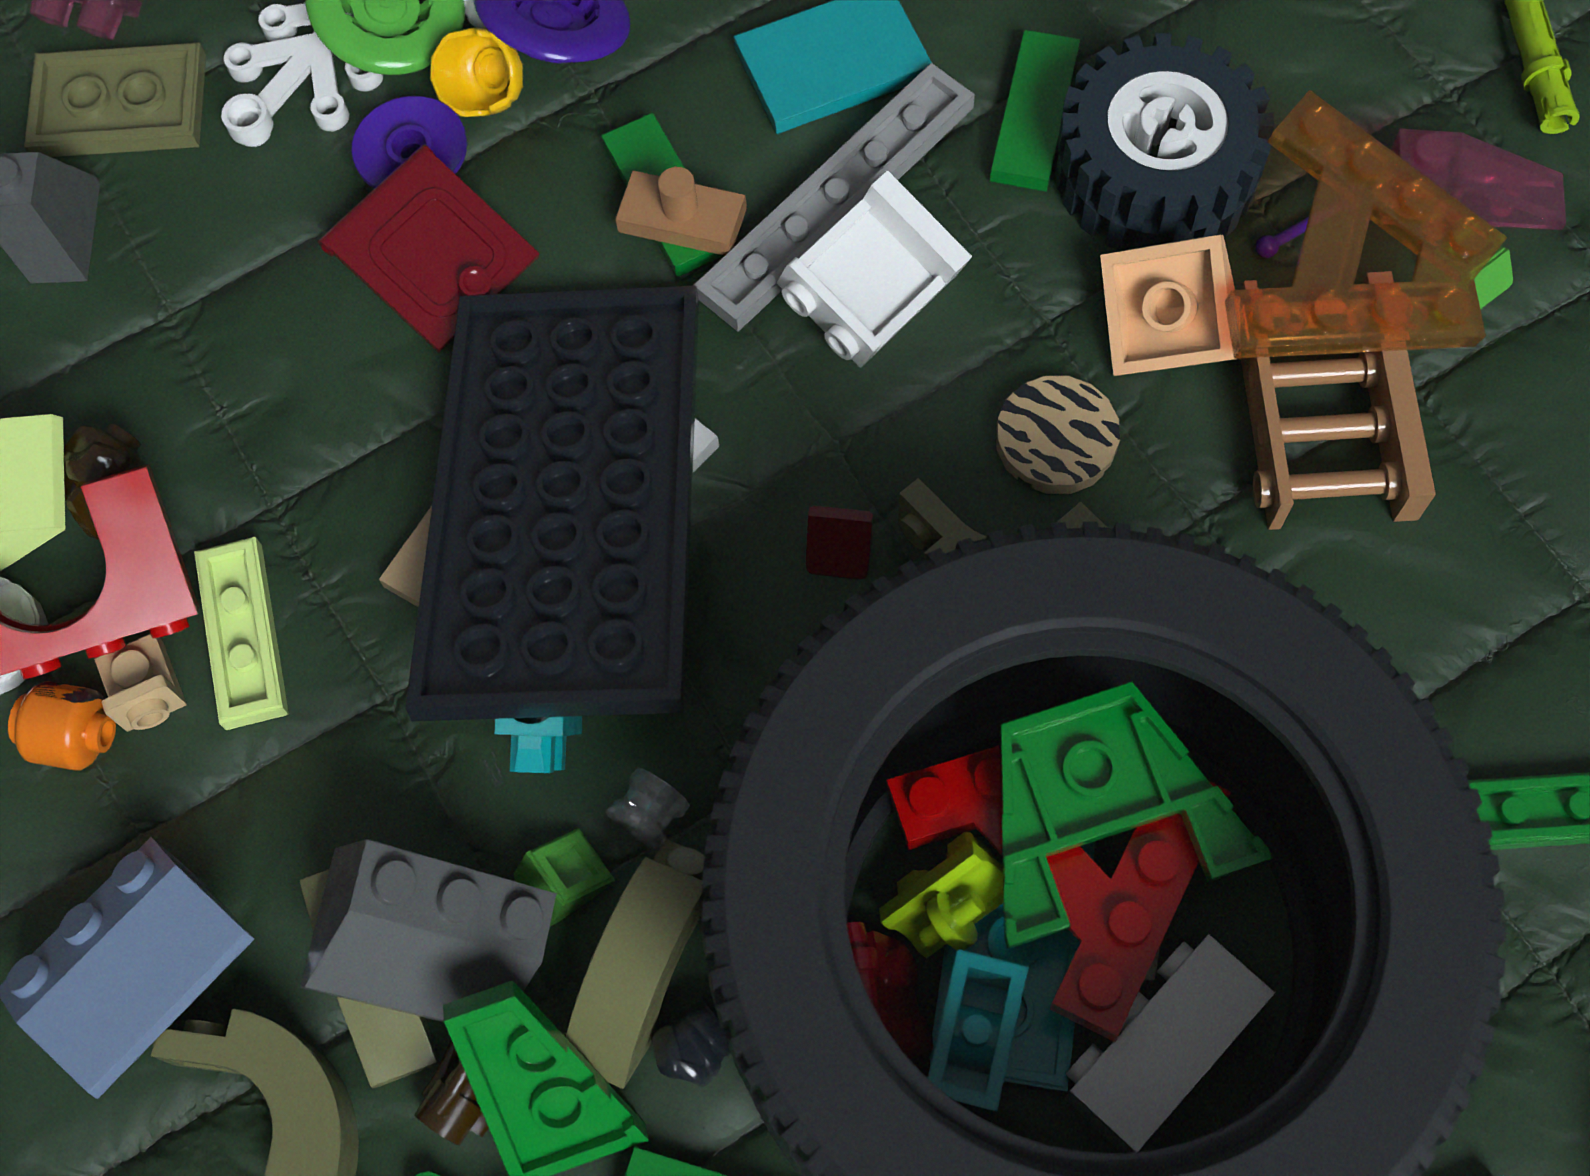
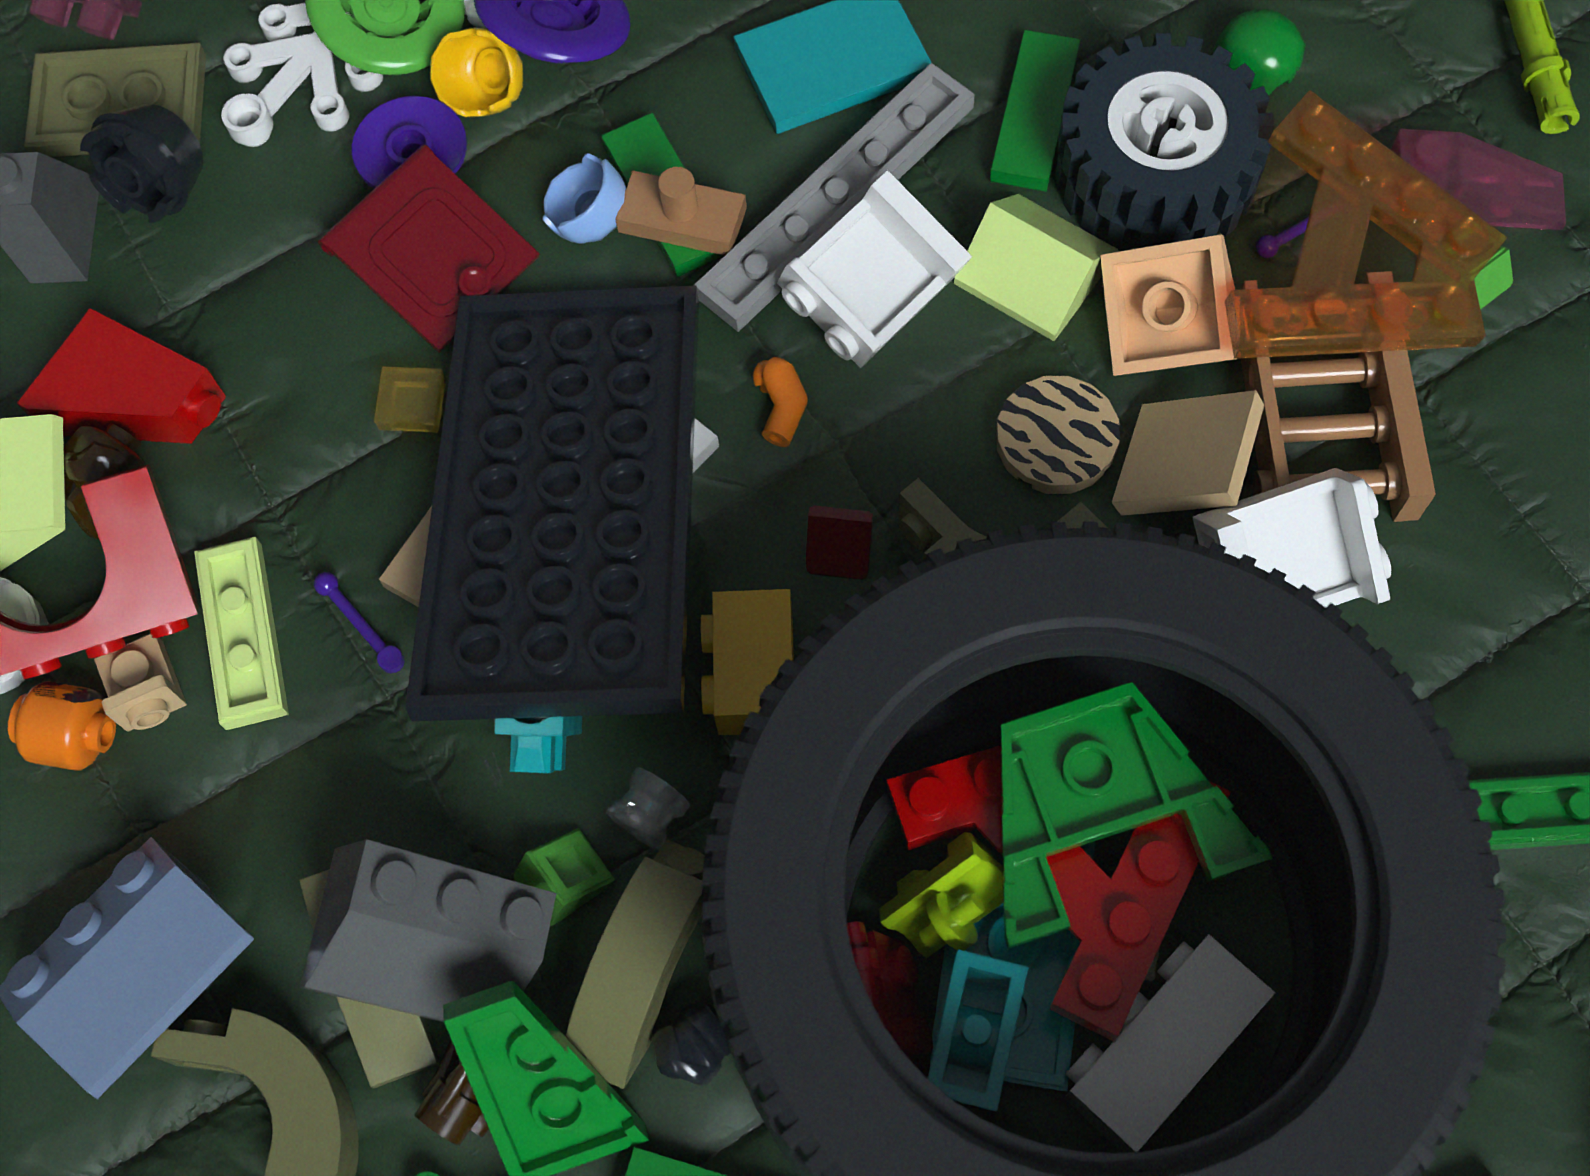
(126, 380): none -> red slope
(144, 160): none -> black cone
(388, 657): none -> dark purple hinge
(410, 399): none -> clear yellow tile
(584, 200): none -> light blue hair
(749, 644): none -> yellow brick
(788, 395): none -> orange arm
(1032, 264): none -> yellowish green slope
(1189, 454): none -> tan tile
(1266, 44): none -> green hair
(1311, 531): none -> white panel

